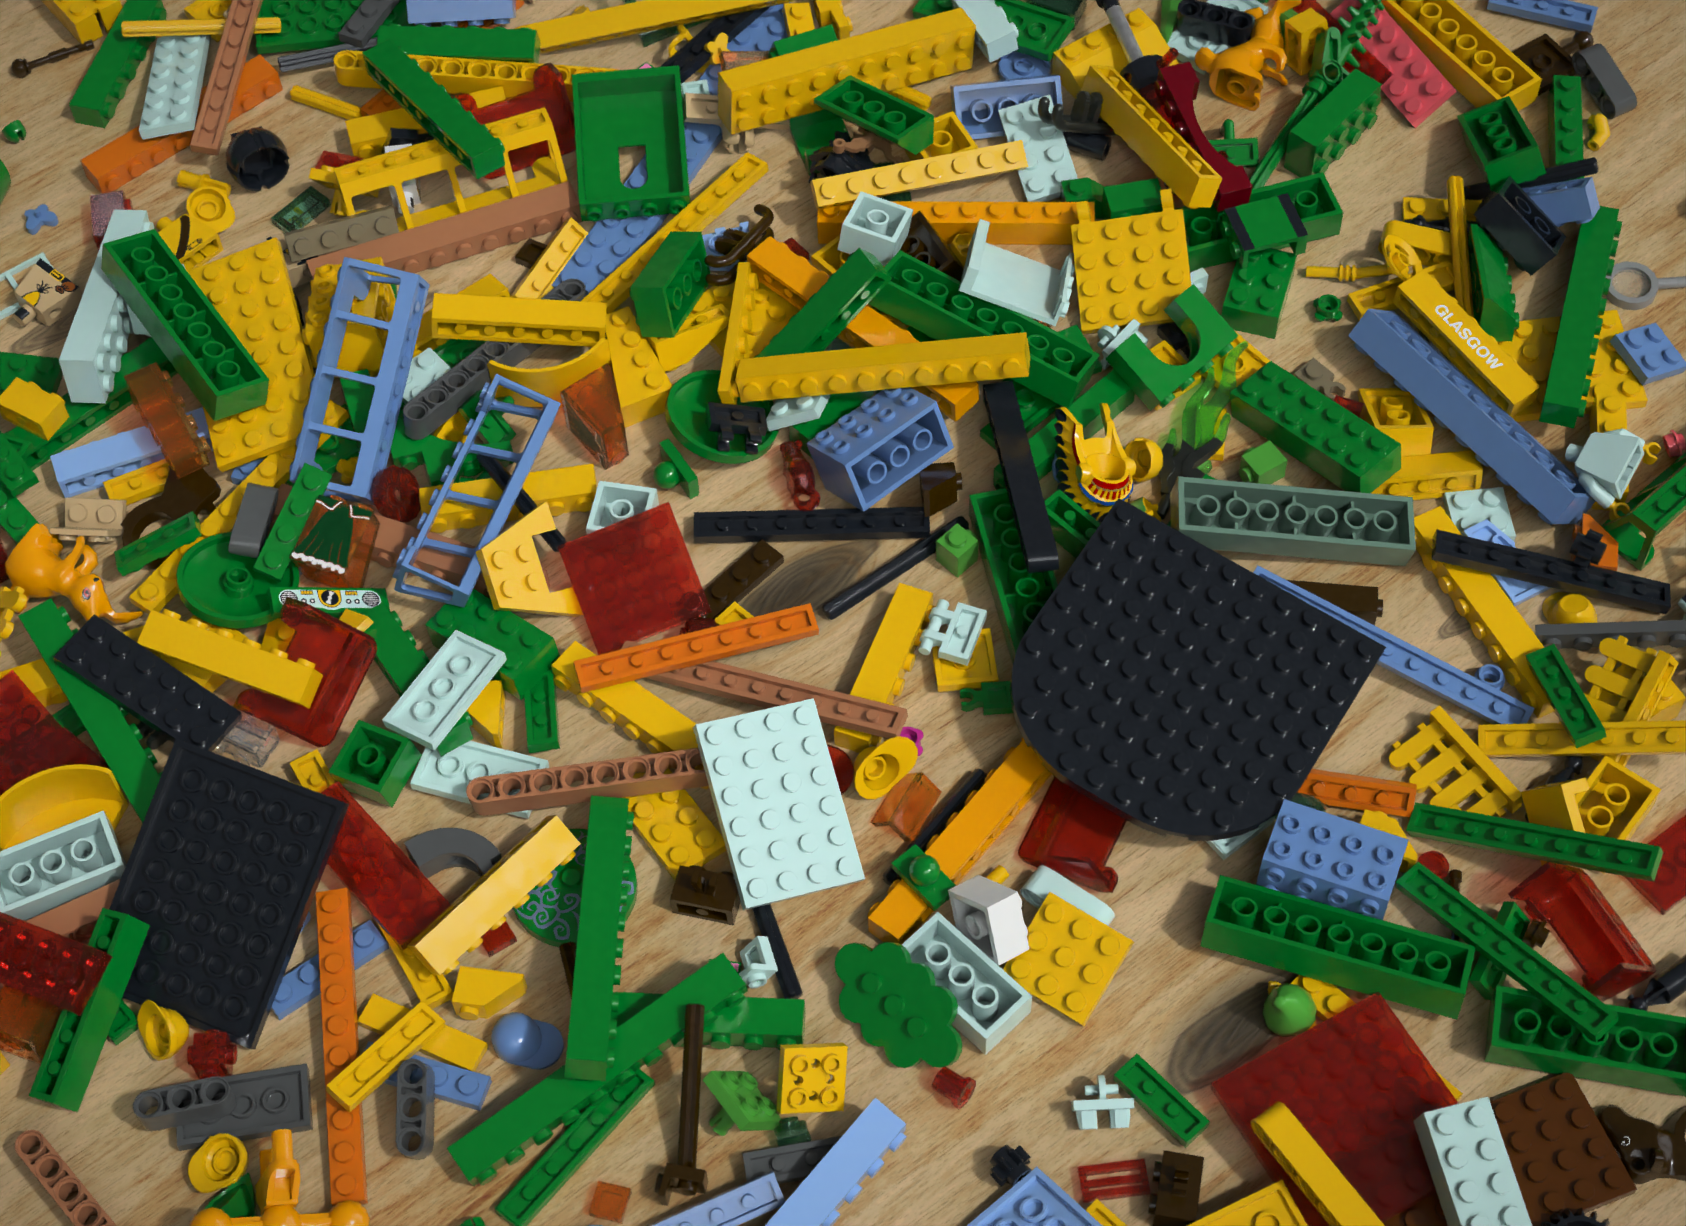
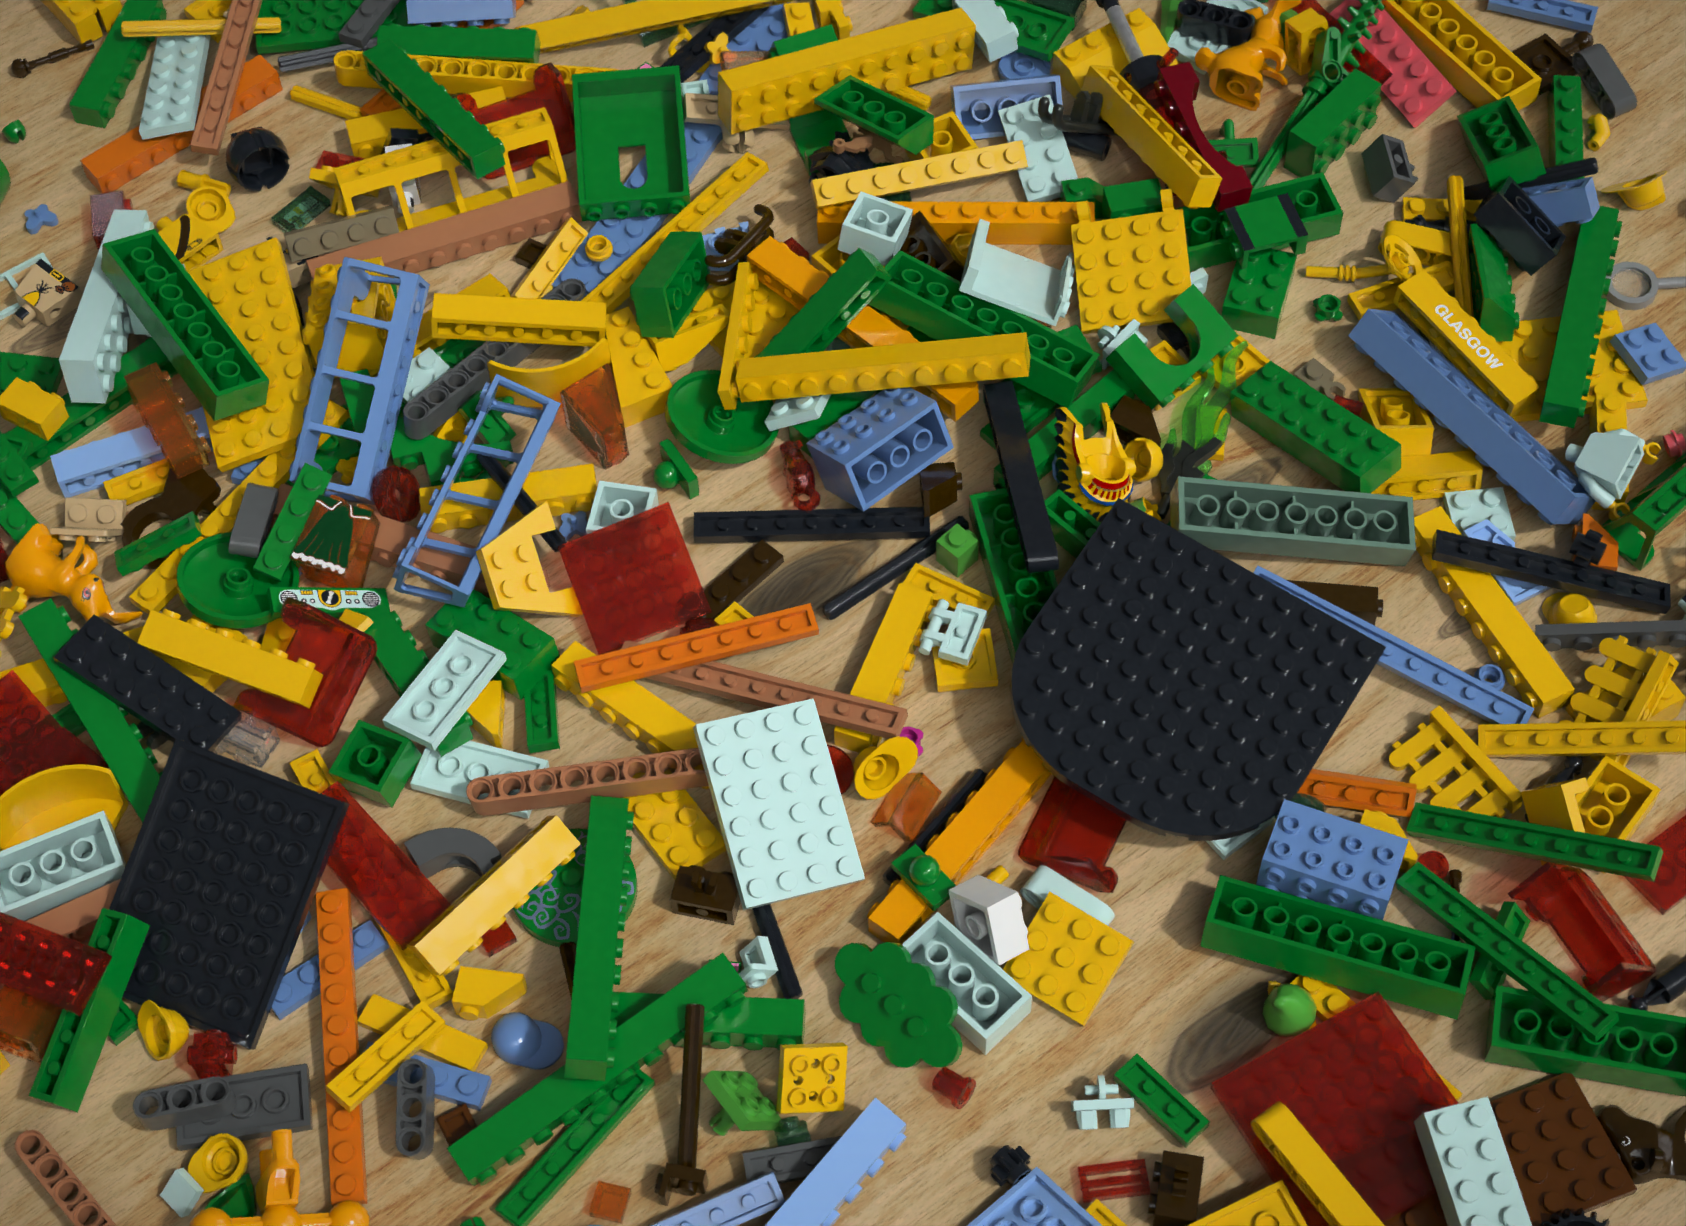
(182, 1192): none -> light aqua tile
(456, 1123): none -> reddish brown tile
(573, 524): none -> medium blue piece
(598, 248): none -> yellow plate
(736, 419): black plate -> none
(947, 589): none -> yellow plate
(993, 698): green plate -> none
(1134, 420): none -> dark brown slope
(1262, 464): bright green brick -> none
(1388, 168): none -> dark grey brick
(1536, 934): dark brown plate -> none
(1565, 696): green plate -> none
(1640, 193): none -> yellow piece

